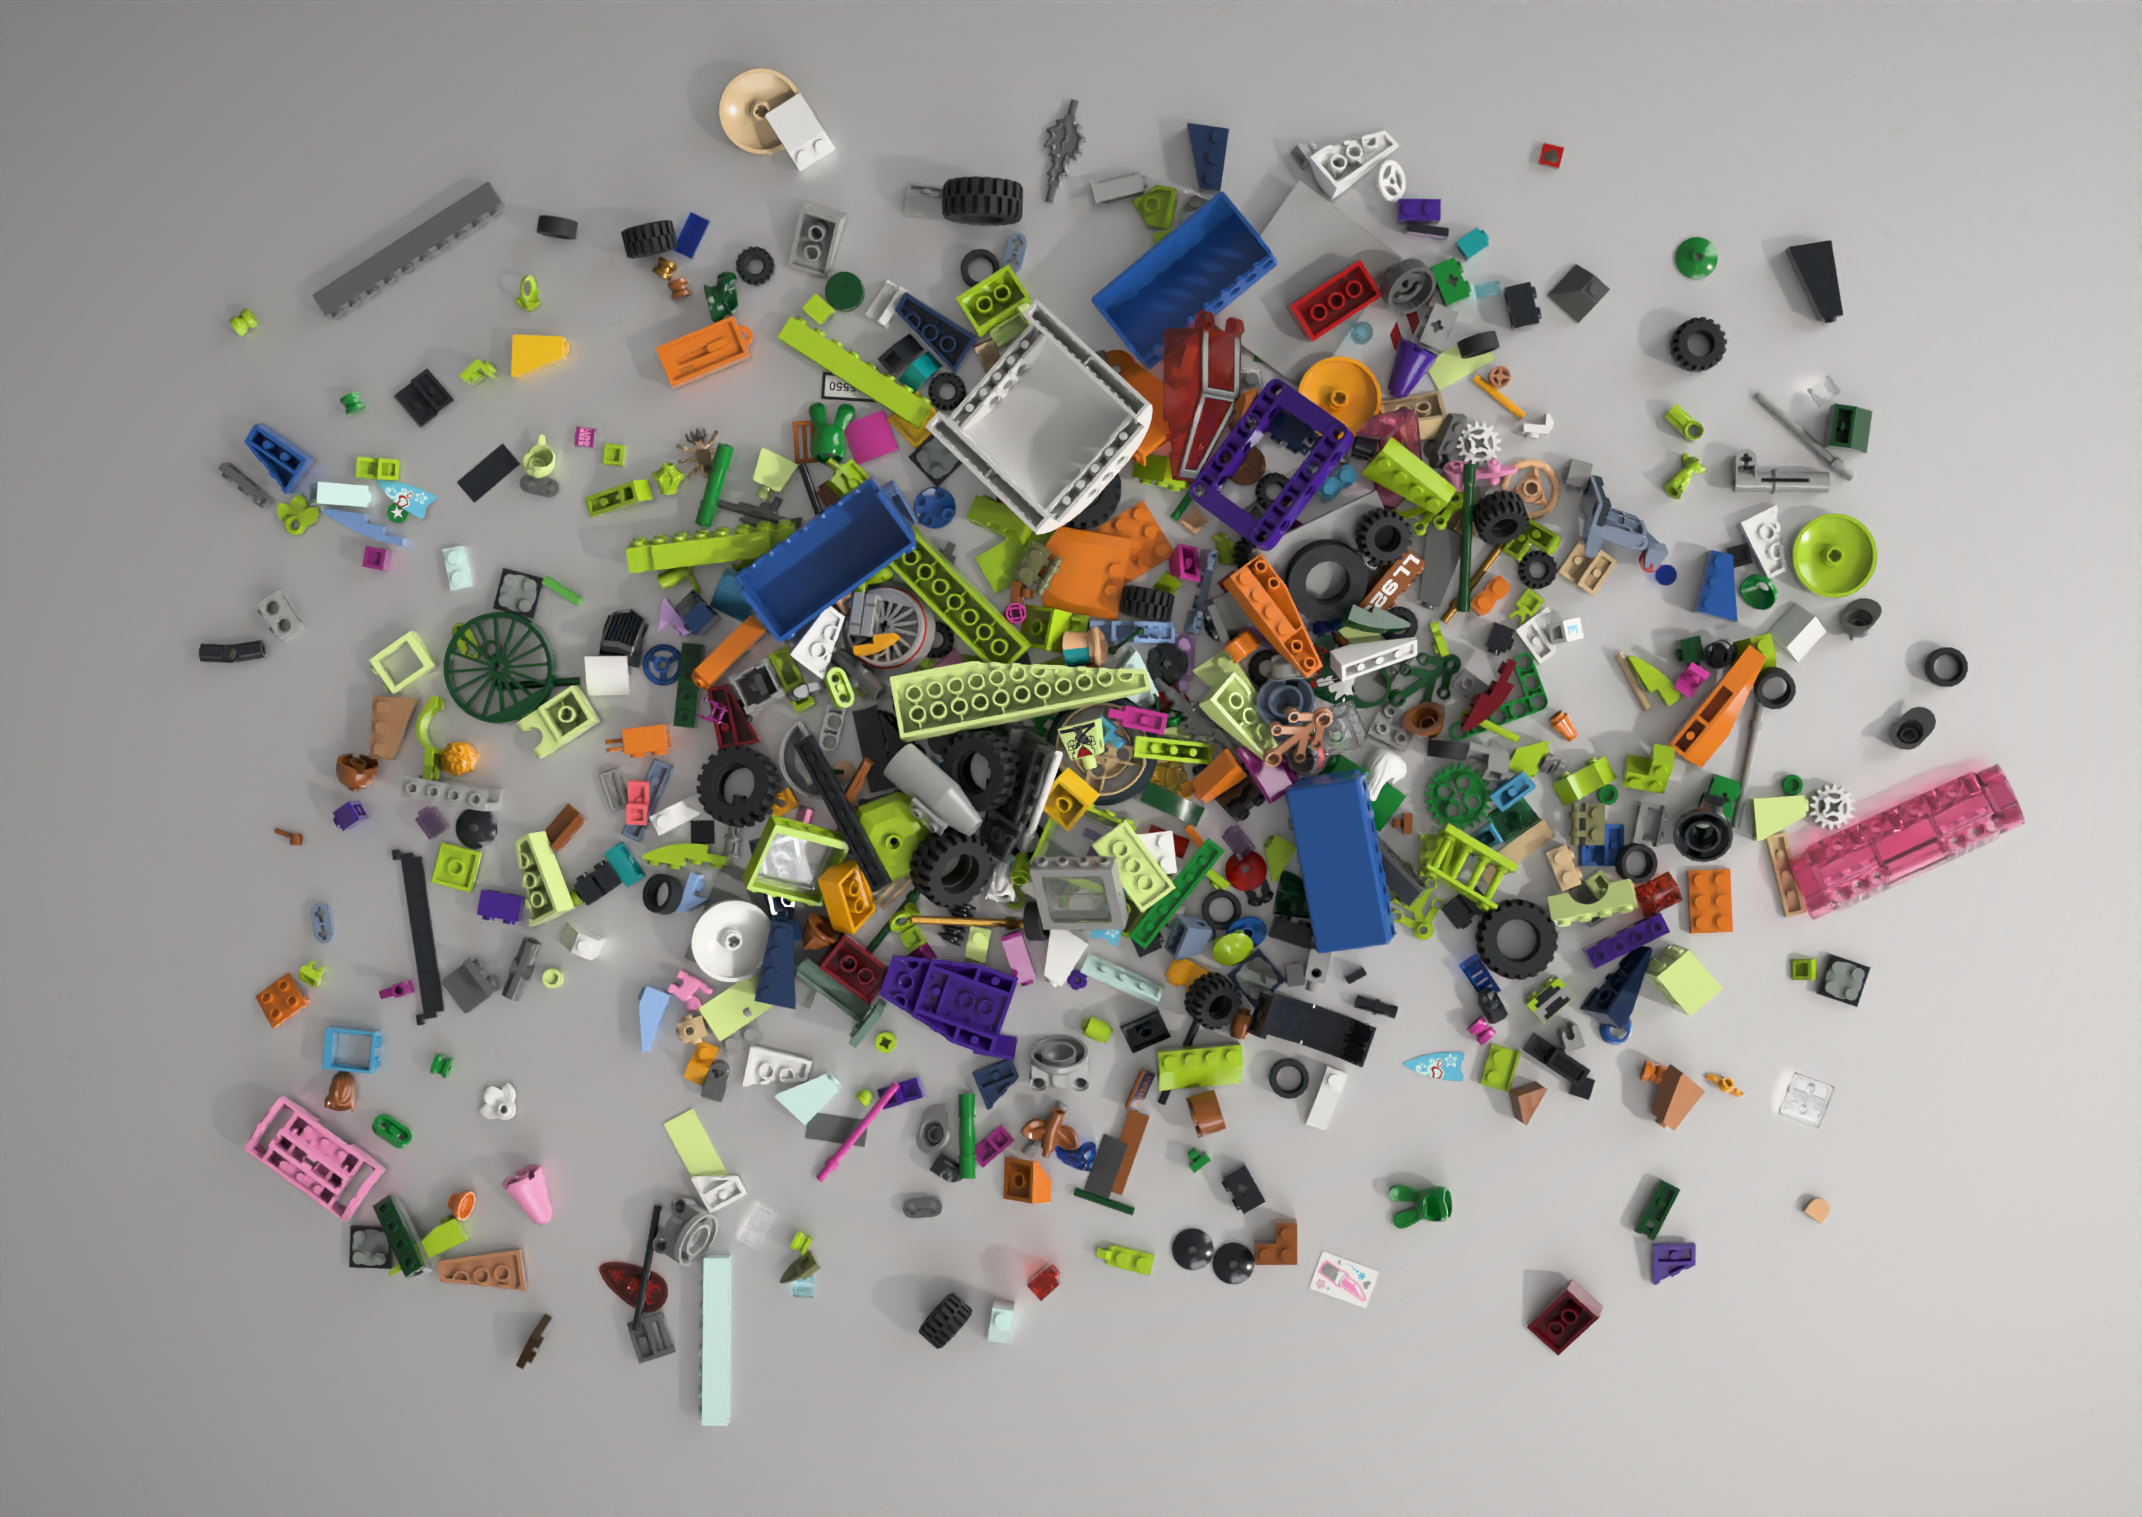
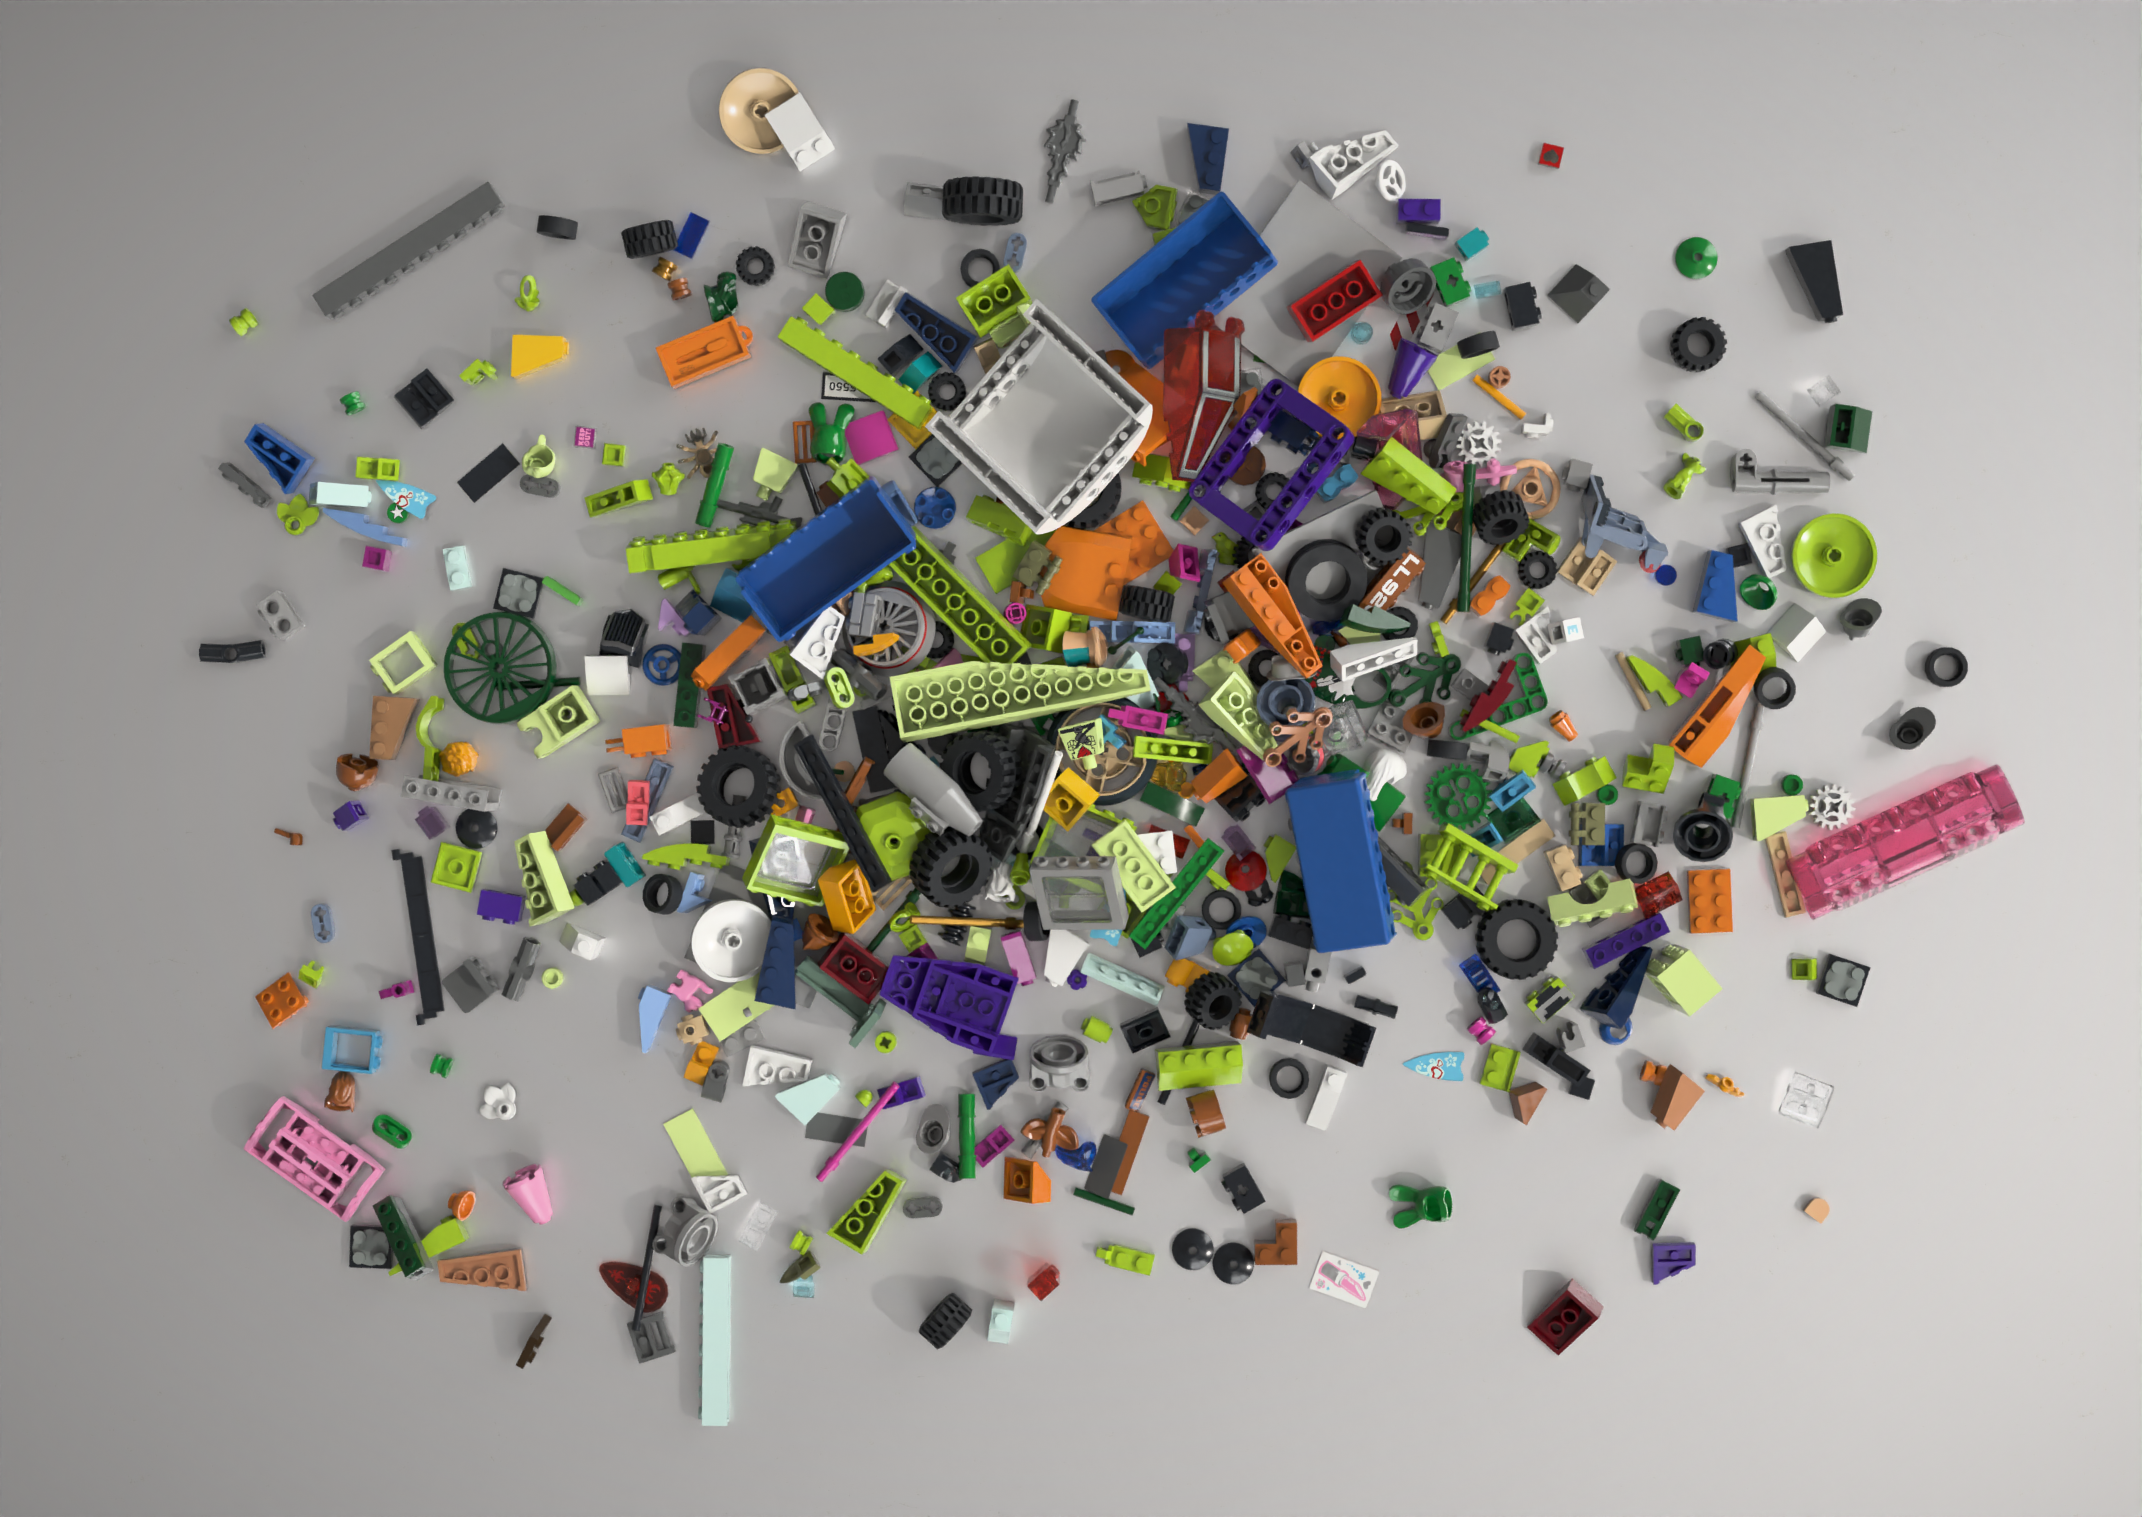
(863, 1220): none -> lime wedge

